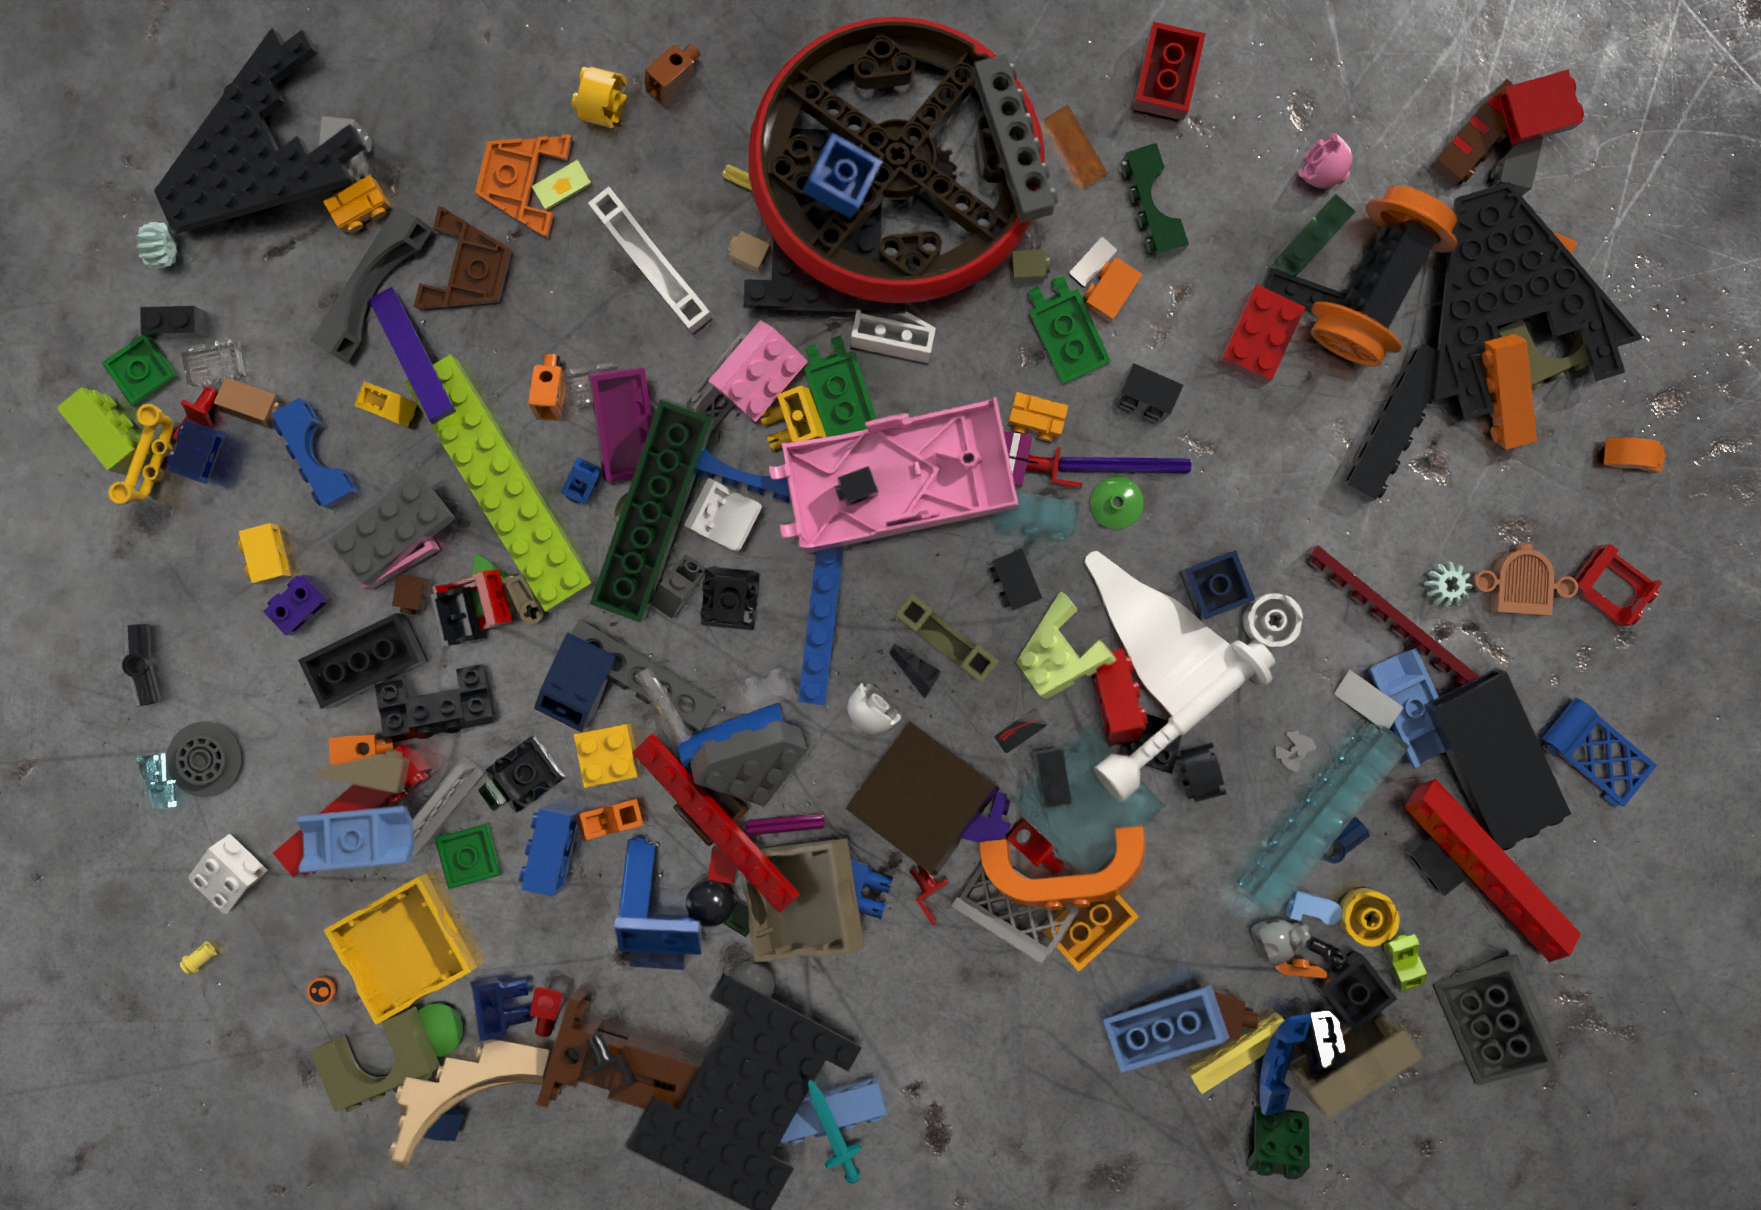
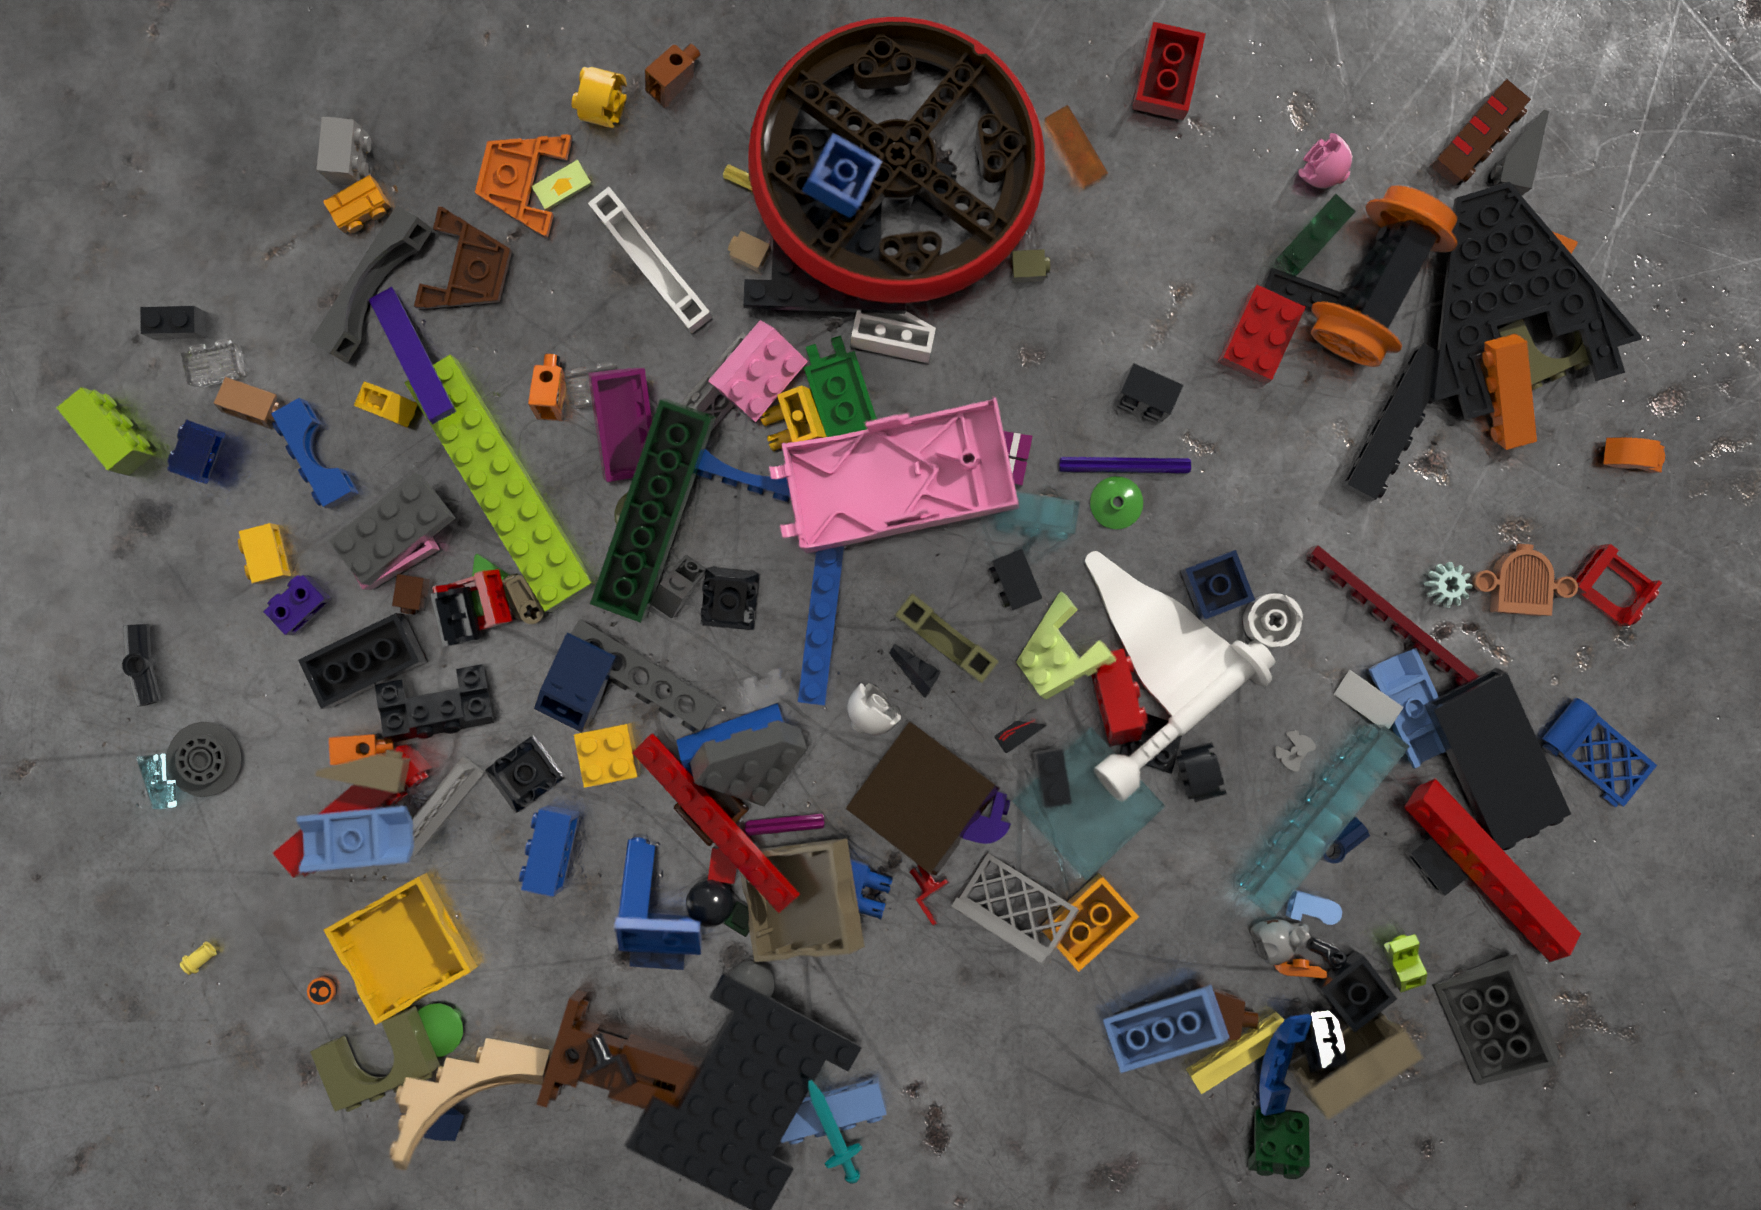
(139, 370): green tile -> none
(151, 417): yellow bar -> none
(156, 245): light aqua gear -> none
(199, 410): red bracket -> none
(226, 873): white bracket -> none
(233, 158): black wing -> none
(468, 856): green tile -> none
(488, 1000): clear blue brick -> none
(492, 794): dark green tile -> none
(547, 1007): red bracket -> none
(582, 471): blue brick -> none
(609, 819): orange brick -> none
(664, 706): clear pin -> none
(723, 515): white bracket -> none
(856, 486): black brick -> none
(1029, 204): dark grey brick -> none
(1037, 416): light orange brick -> none
(1037, 849): red bracket -> none
(1050, 466): red bracket -> none
(1067, 331): green tile -> none
(1068, 890): orange arch -> none
(1093, 261): white sticker -> none
(1112, 290): orange brick -> none
(1163, 233): dark green arch -> none
(1368, 932): yellow brick -> none
(1540, 107): red brick -> none

